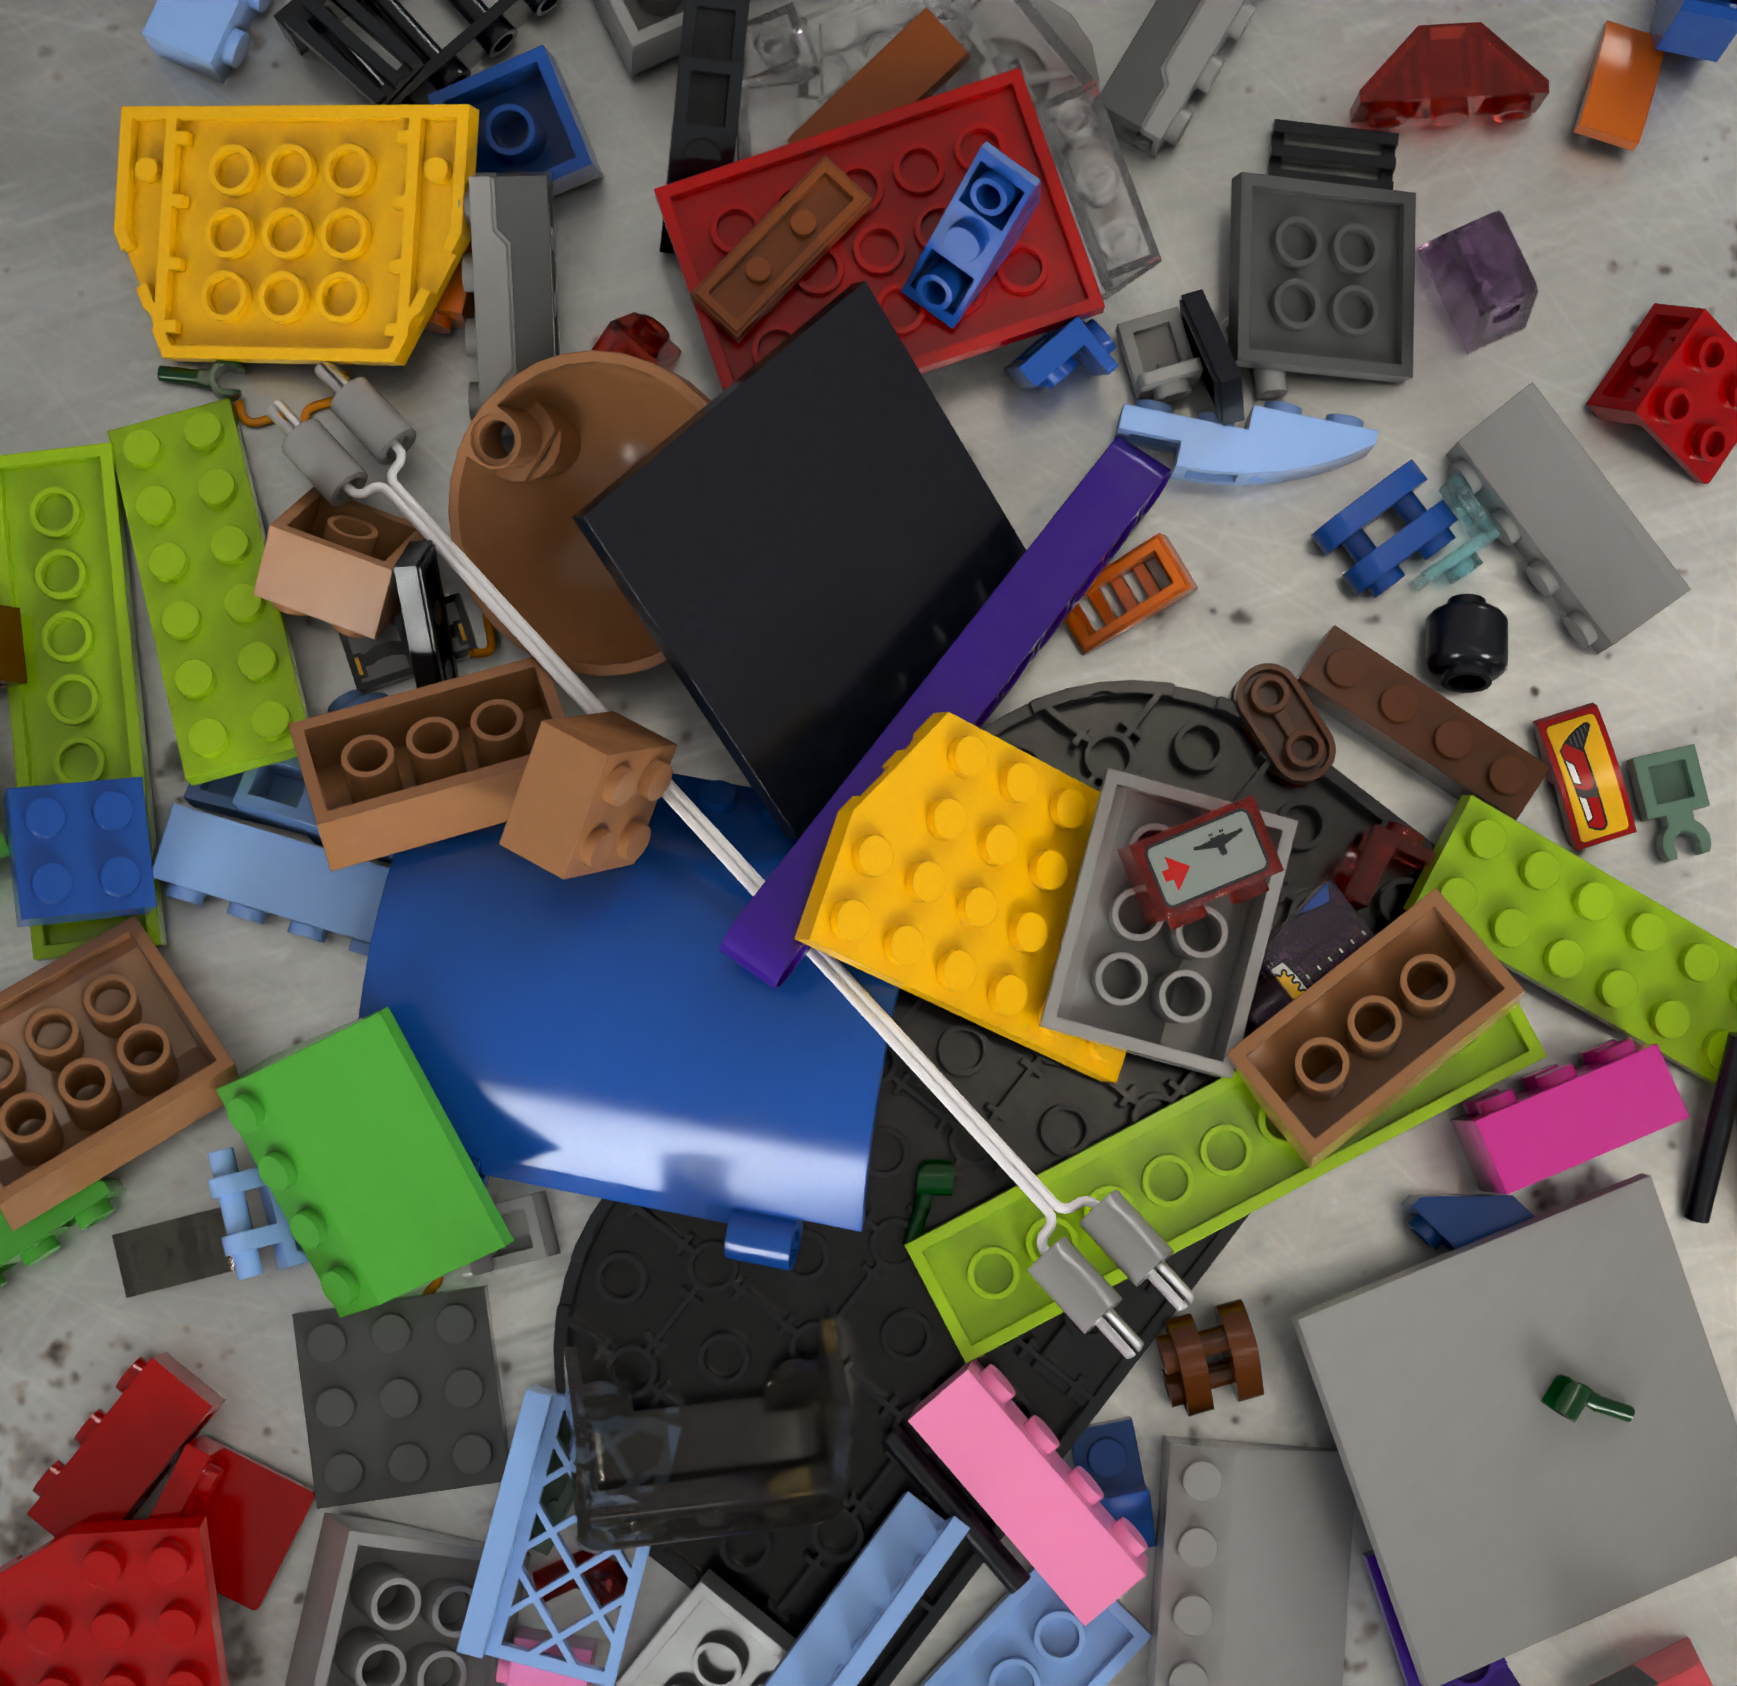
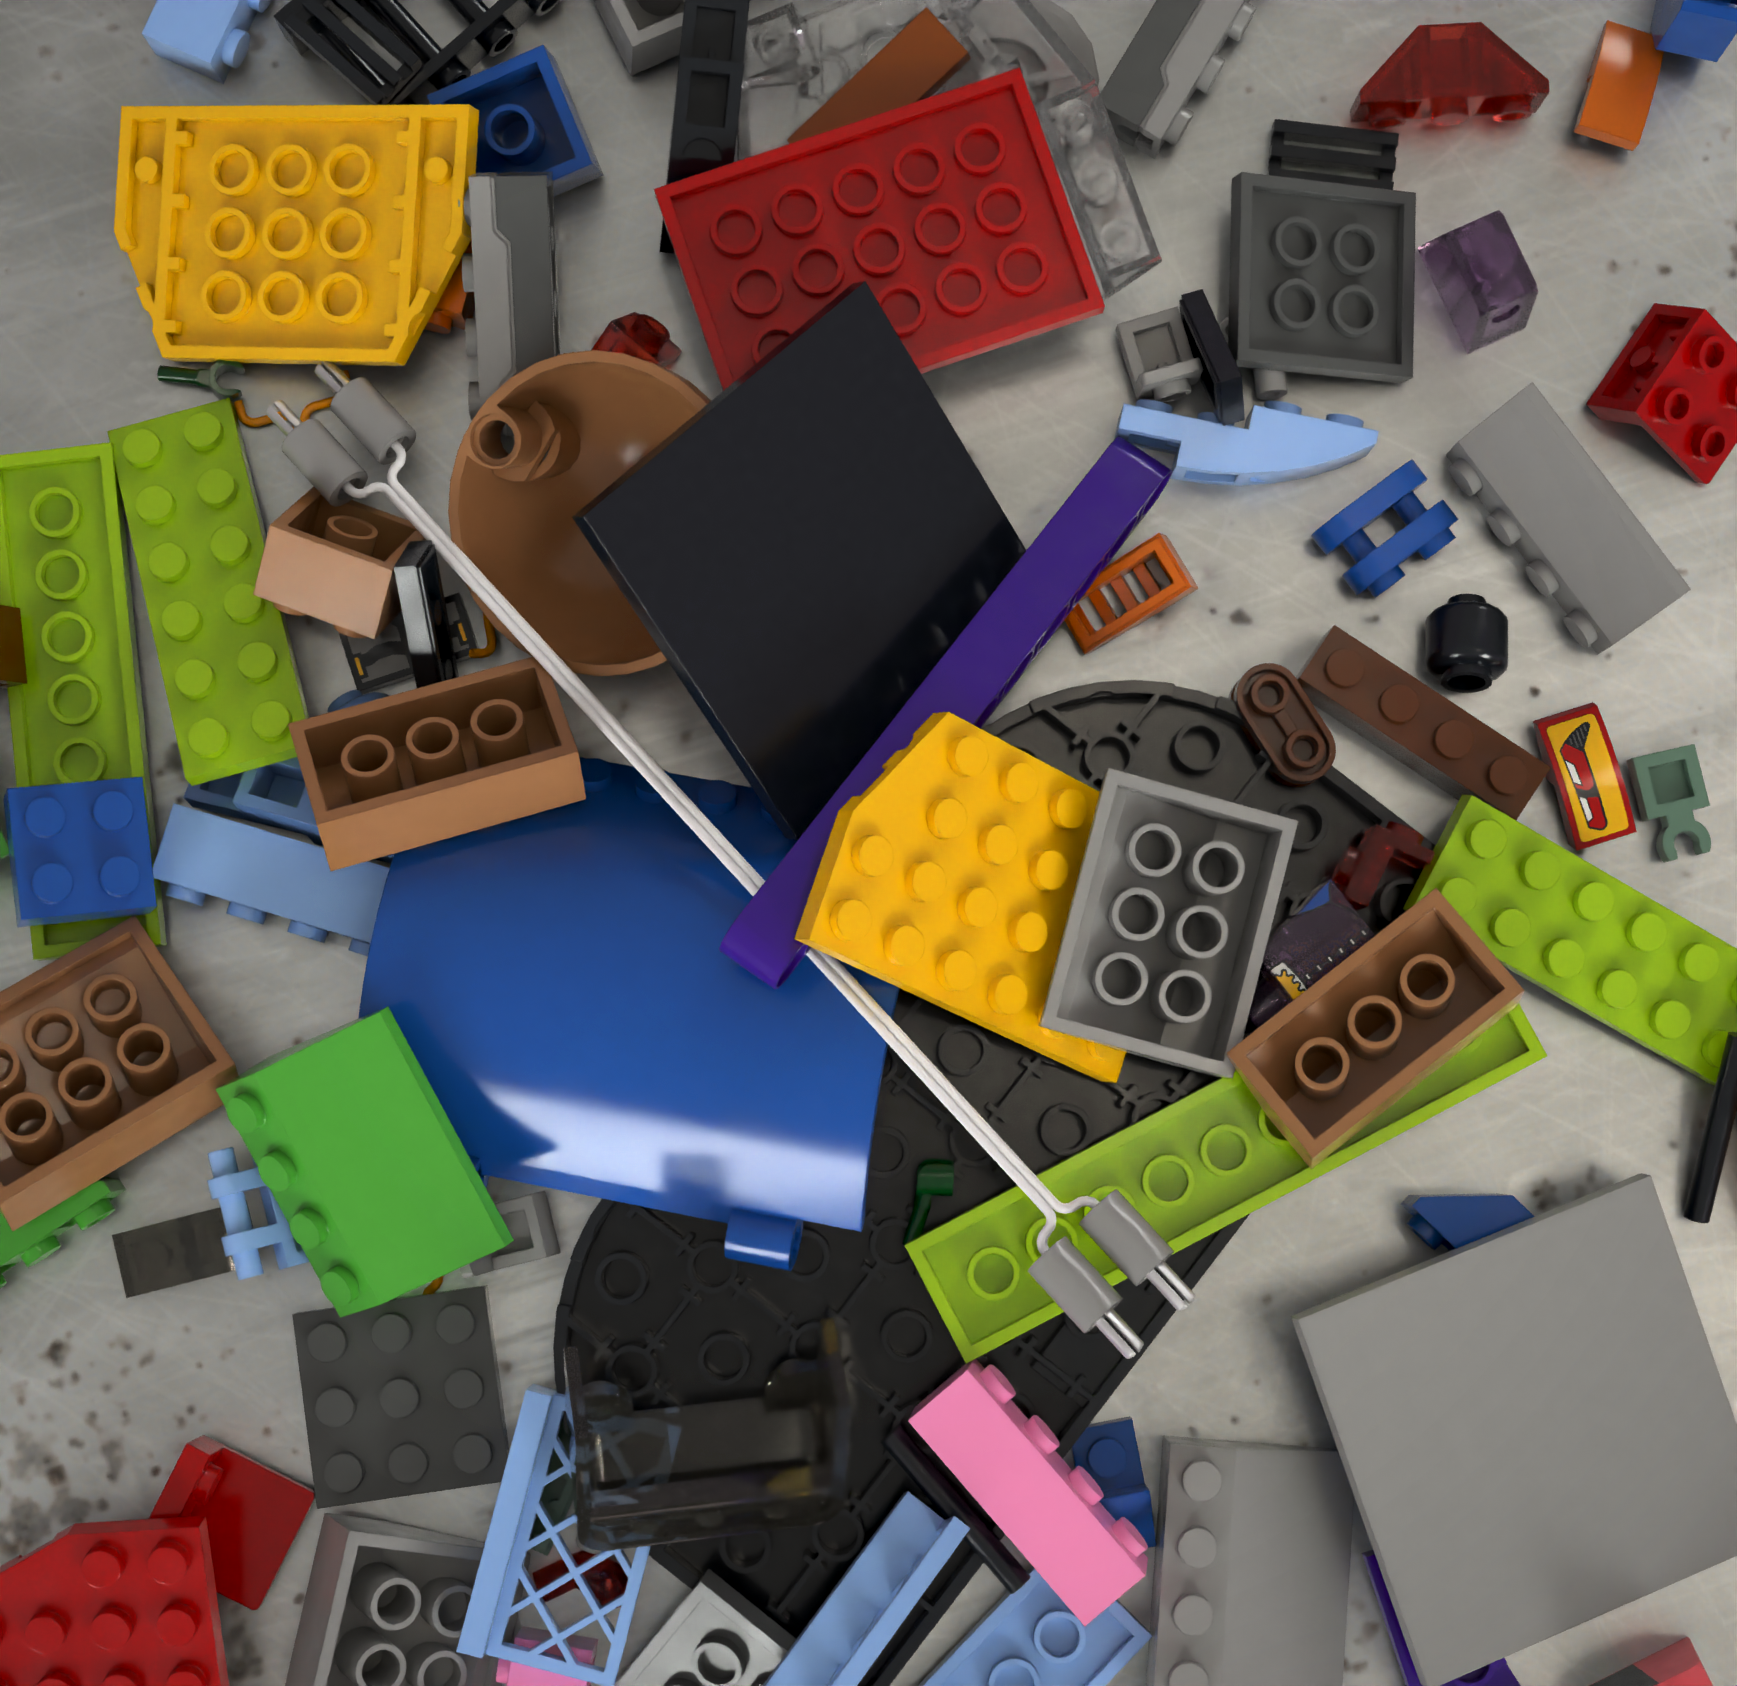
(128, 1448): red brick -> none
(588, 794): medium nougat brick -> none
(781, 249): dark orange tile -> none
(973, 235): blue slope -> none
(1051, 355): blue bracket -> none
(1184, 1355): reddish brown brick -> none
(1200, 862): brick -> none
(1477, 525): clear light blue bracket -> none
(1567, 1115): dark pink brick -> none
(1571, 1397): dark green hand -> none

